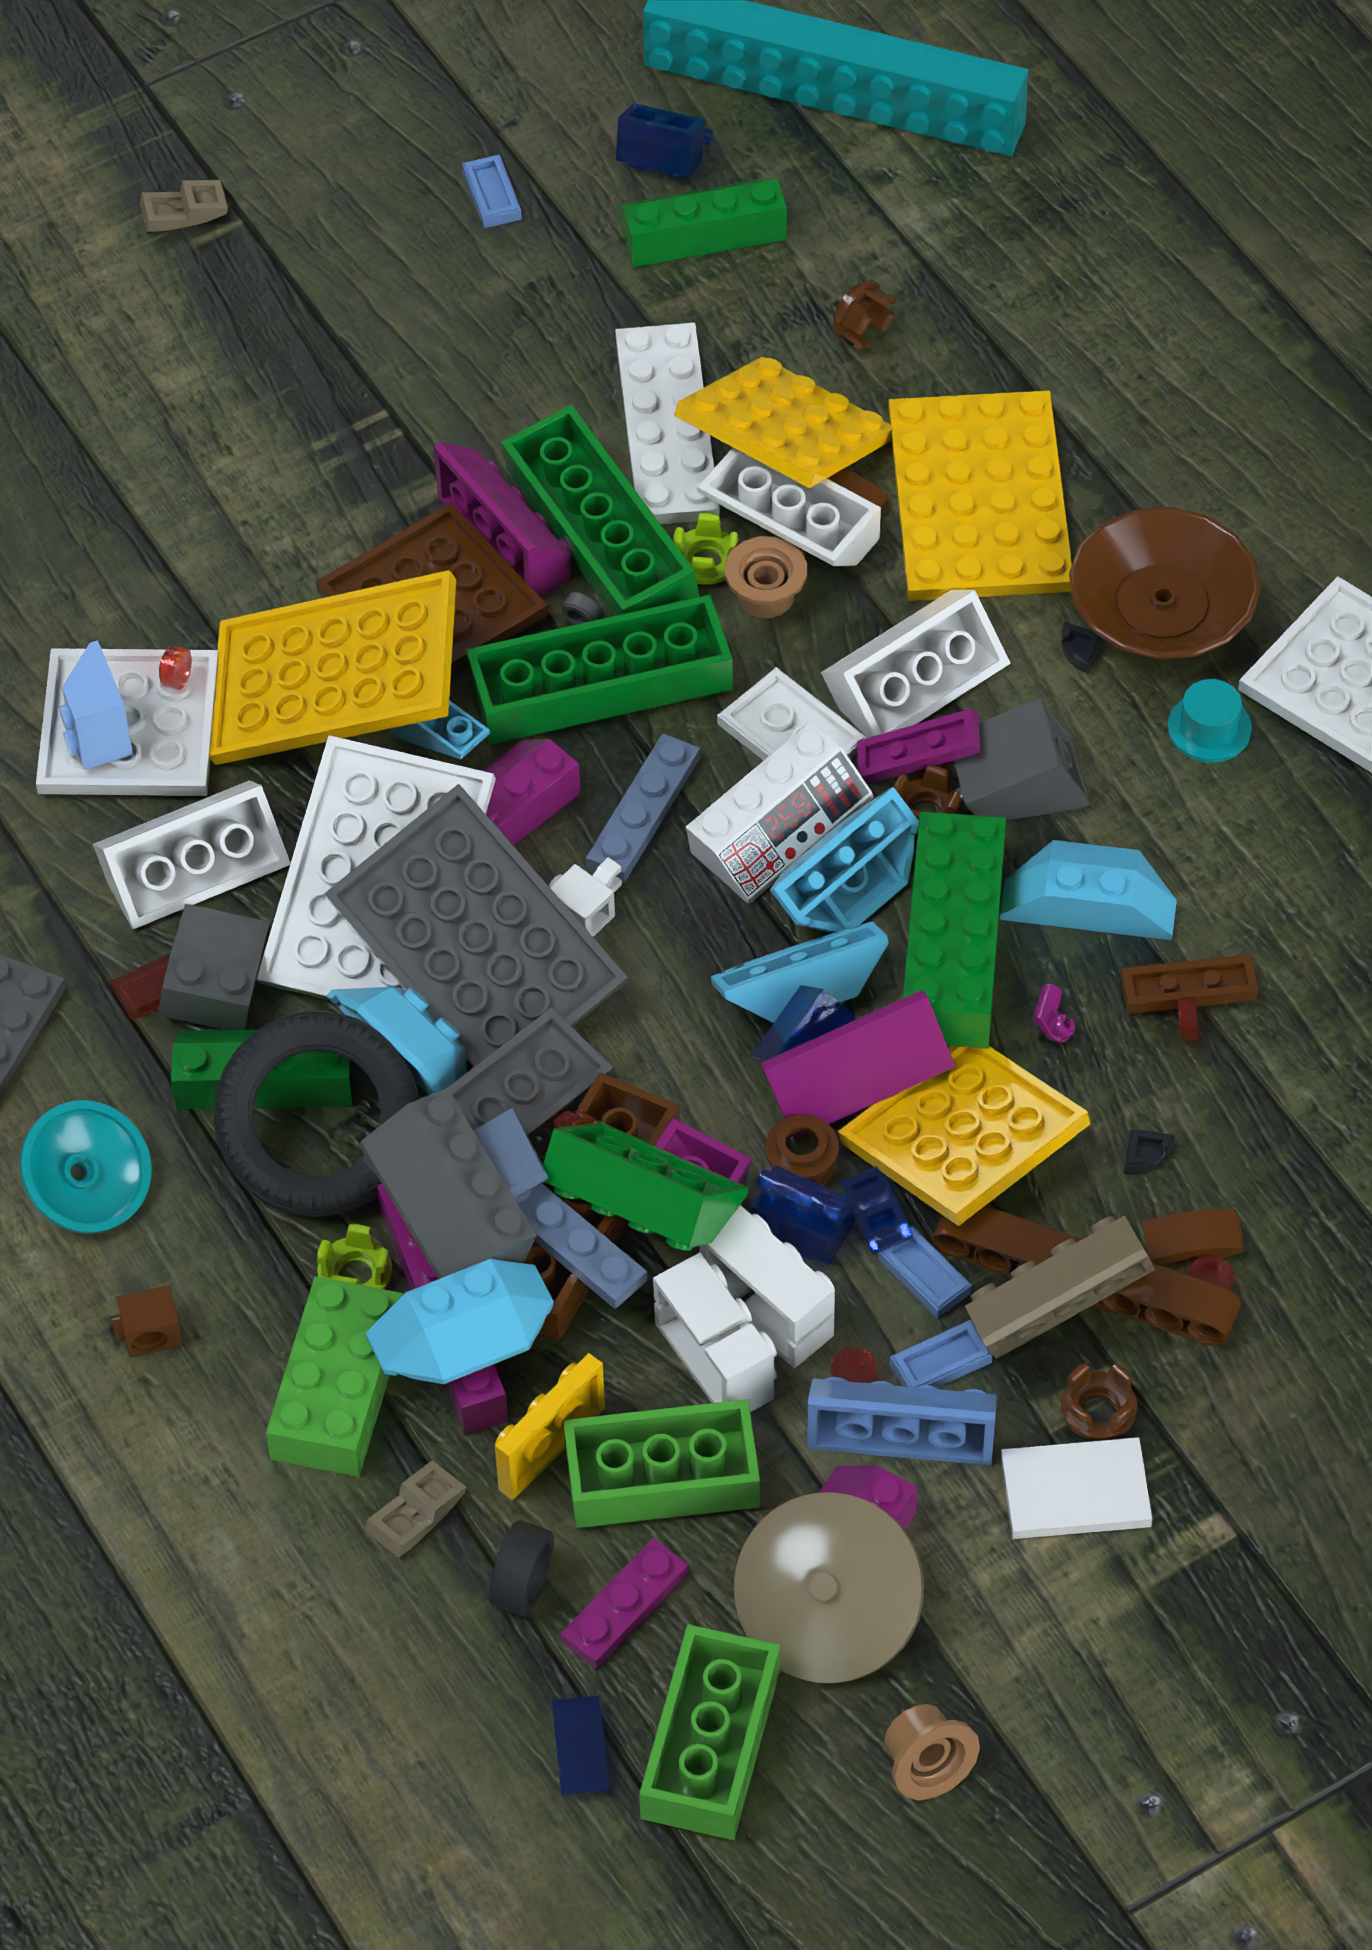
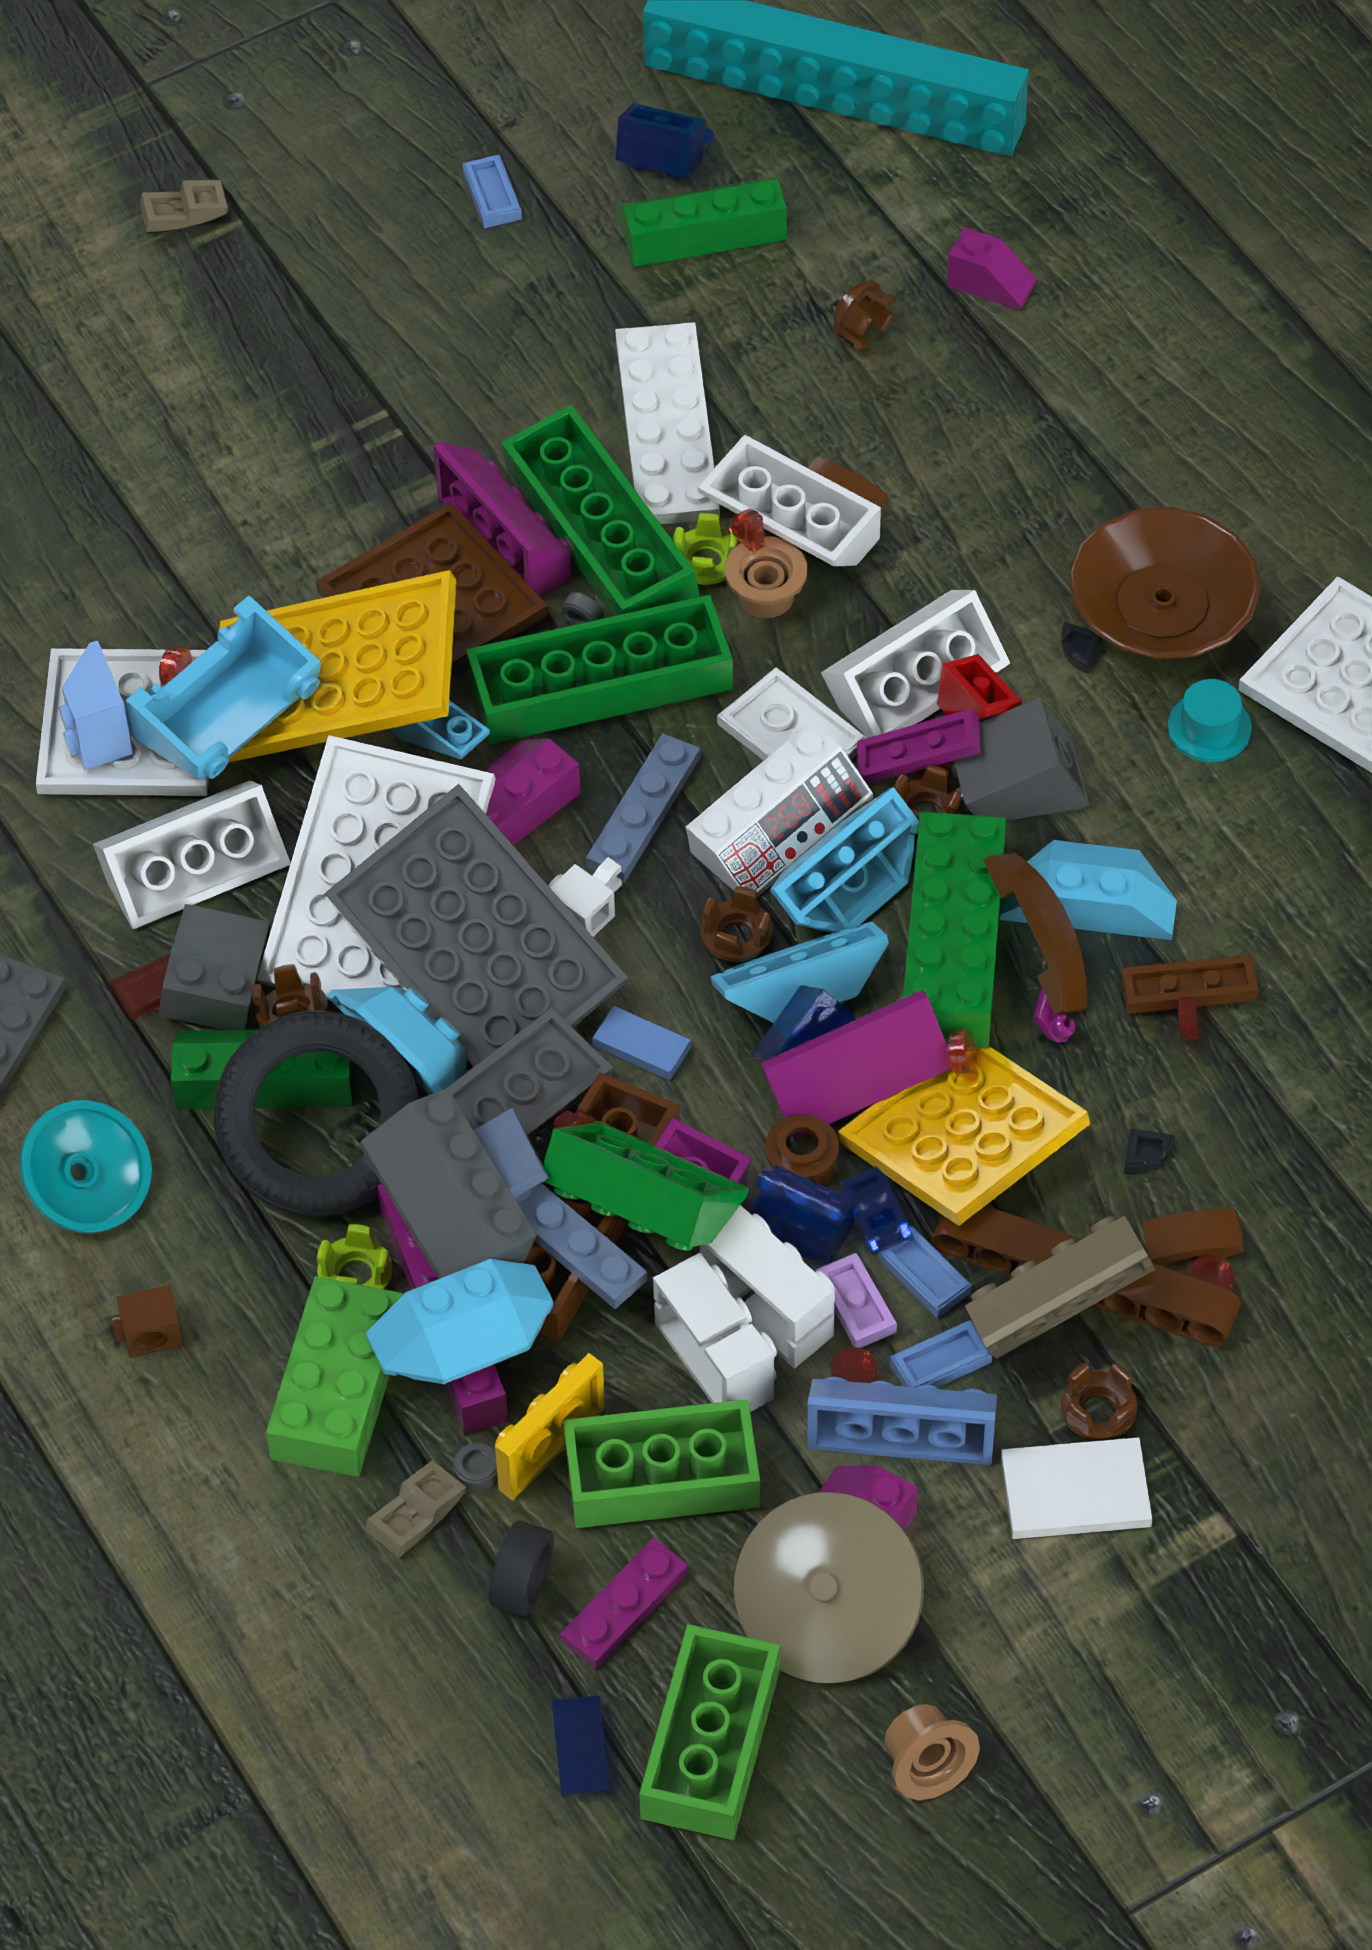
(224, 694): none -> medium azure windscreen
(289, 995): none -> reddish brown piece
(476, 1466): none -> dark grey tile
(641, 1043): none -> medium blue tile
(740, 910): none -> reddish brown piece
(748, 529): none -> clear red tile
(785, 421): yellow plate -> none
(859, 1302): none -> lavender plate
(962, 1051): none -> clear red tile
(974, 686): none -> red slope
(980, 495): yellow plate -> none
(988, 270): none -> magenta slope
(1066, 977): none -> reddish brown slope

